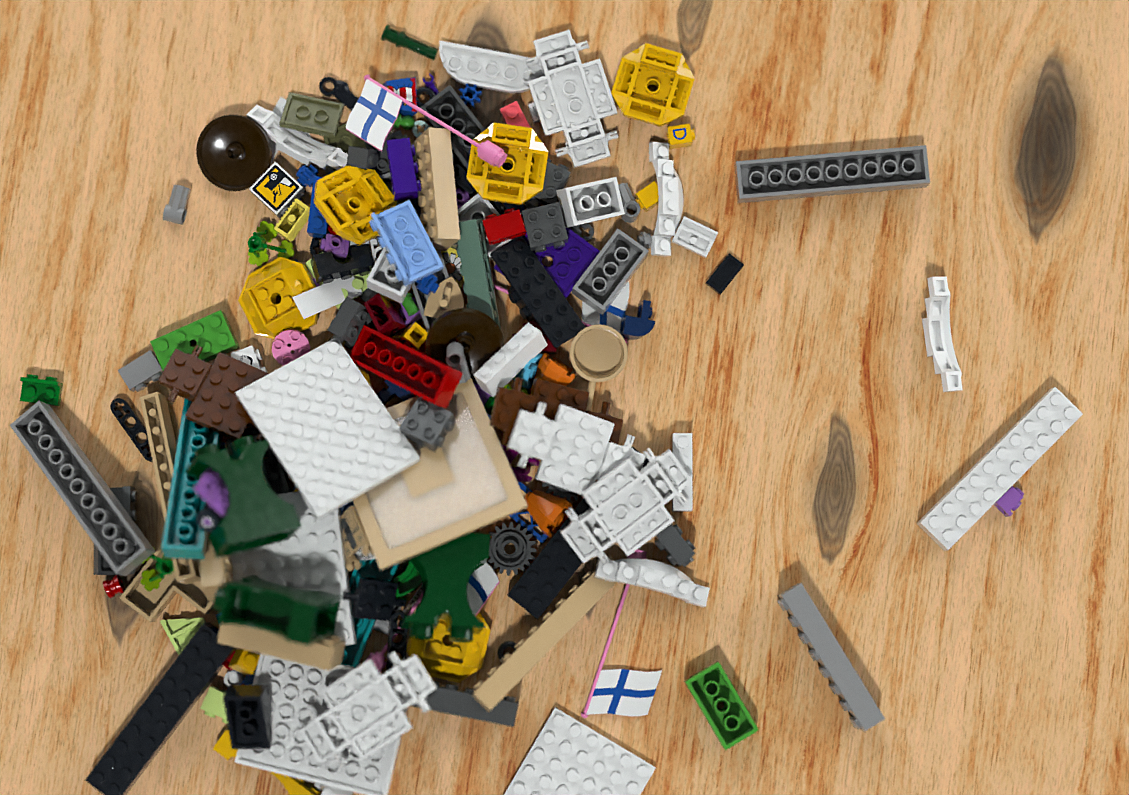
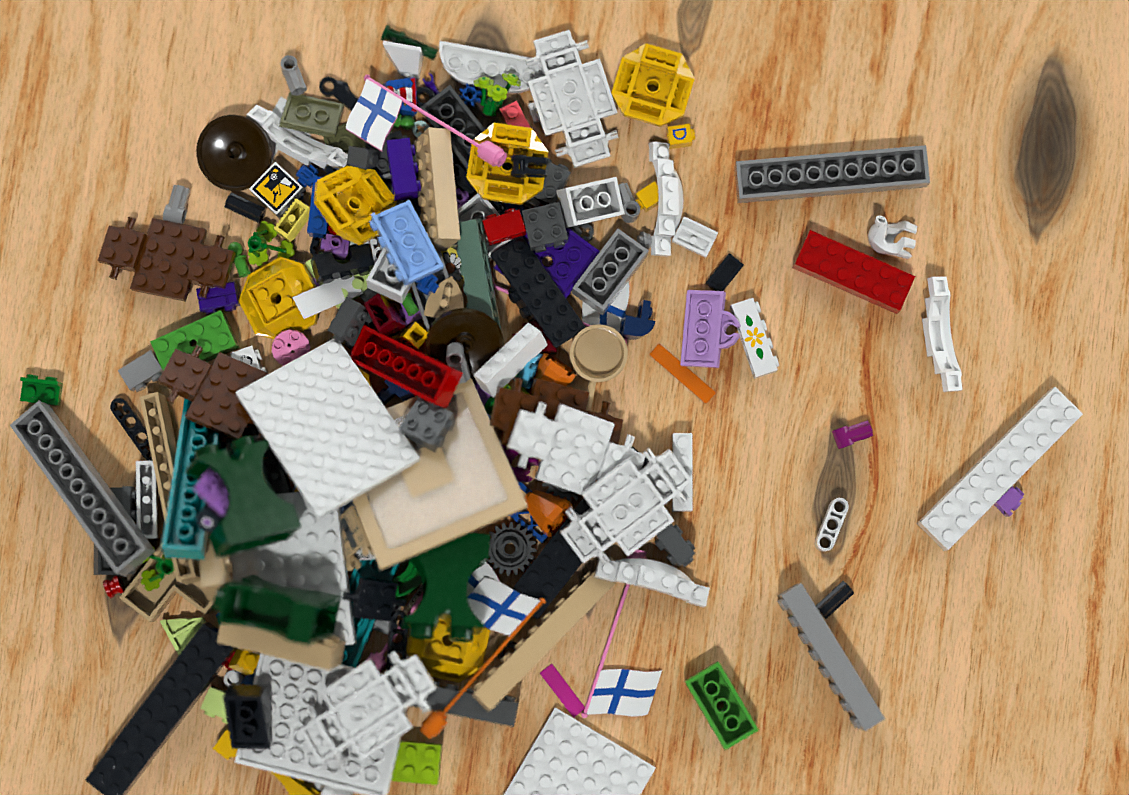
(147, 499): none -> white brick
(167, 258): none -> reddish brown piece
(219, 299): none -> dark purple brick
(239, 260): none -> bright green pin
(245, 208): none -> black axle
(293, 76): none -> light grey piece
(405, 58): none -> white slope
(418, 762): none -> lime brick
(495, 92): none -> plant
(500, 611): none -> flag
(524, 162): none -> black piece
(562, 690): none -> dark pink sticker
(682, 373): none -> orange sticker
(706, 329): none -> lavender plate
(753, 338): none -> white brick
(834, 599): none -> black axle
(838, 517): none -> white beam
(847, 435): none -> magenta piece
(853, 272): none -> red brick
(882, 237): none -> white piece

